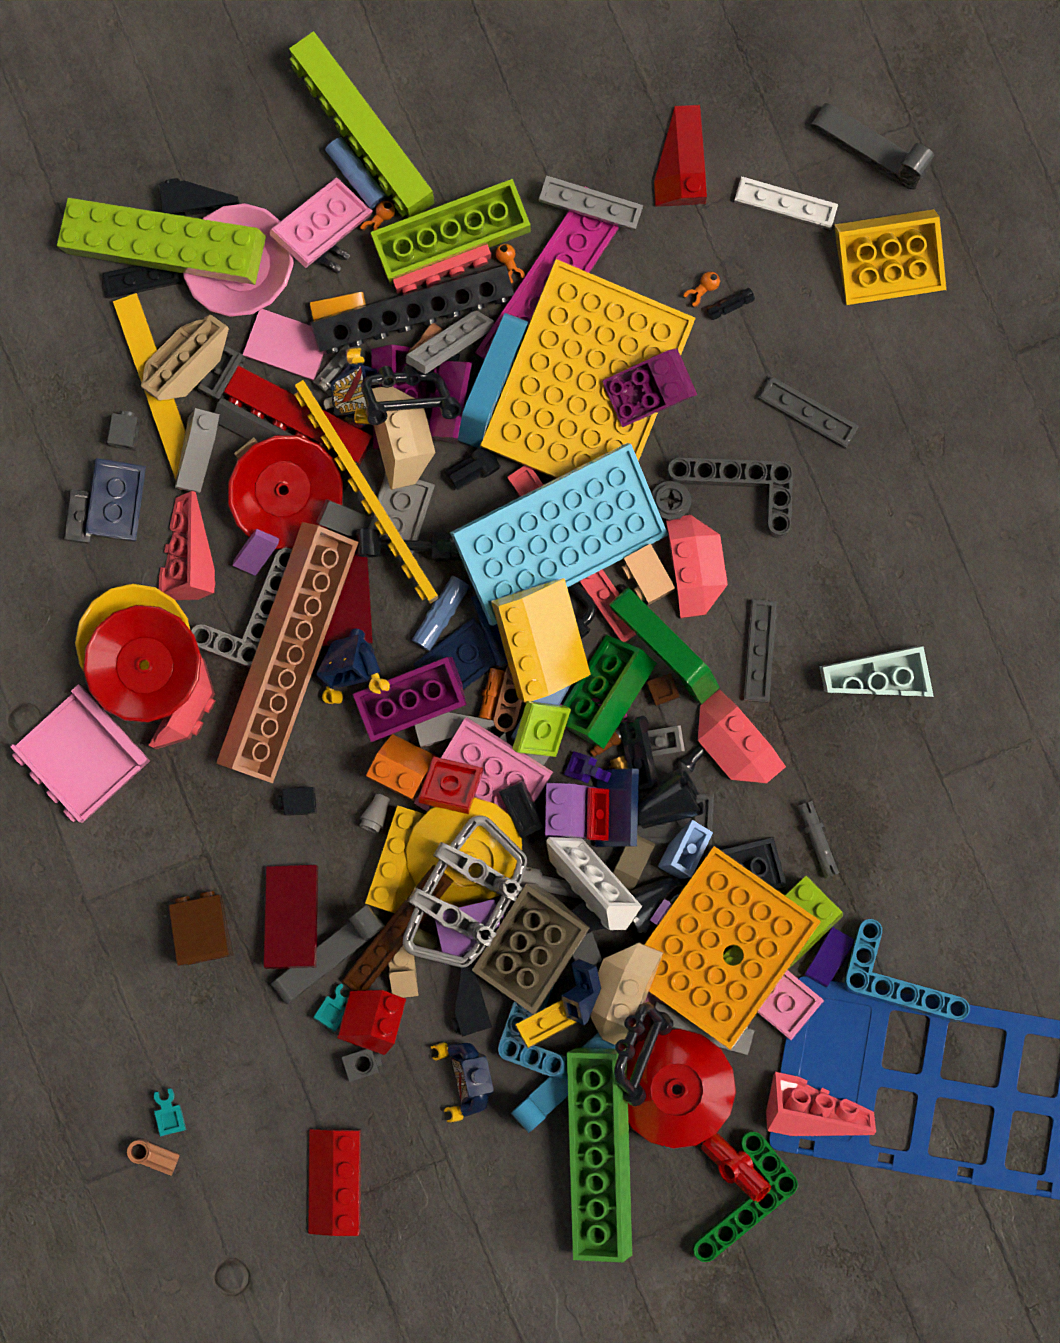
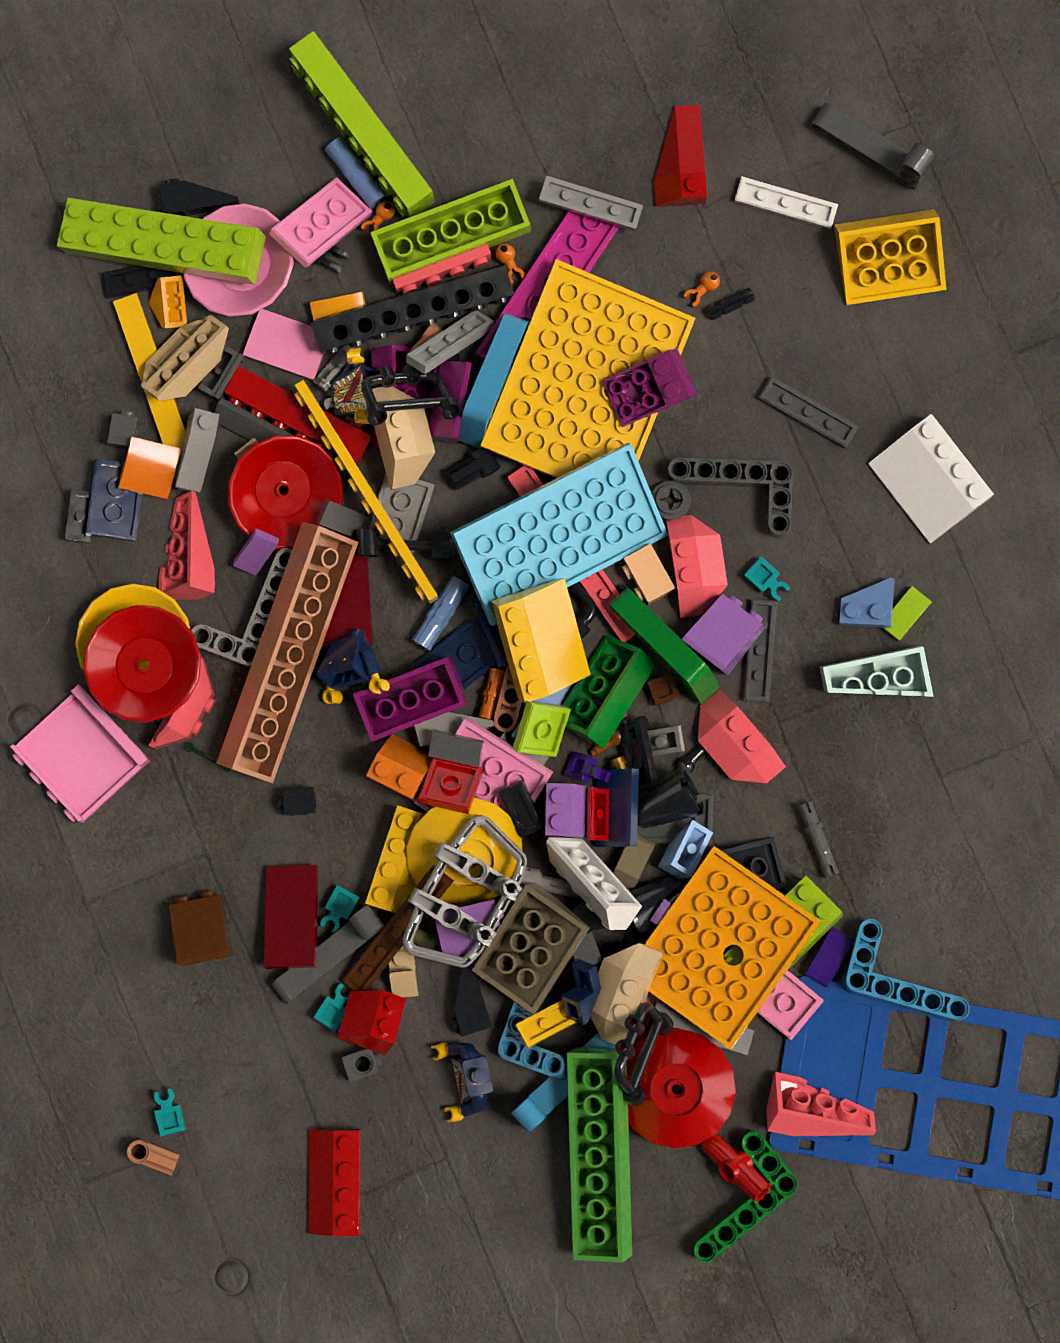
(149, 468): none -> orange slope
(169, 301): none -> light orange slope
(189, 747): none -> clear green hinge
(341, 905): none -> teal plate
(375, 814): light grey cone -> none
(456, 748): none -> dark grey tile
(725, 633): none -> medium lavender slope
(764, 576): none -> teal plate
(869, 606): none -> medium blue wing
(907, 612): none -> lime tile
(930, 479): none -> white slope

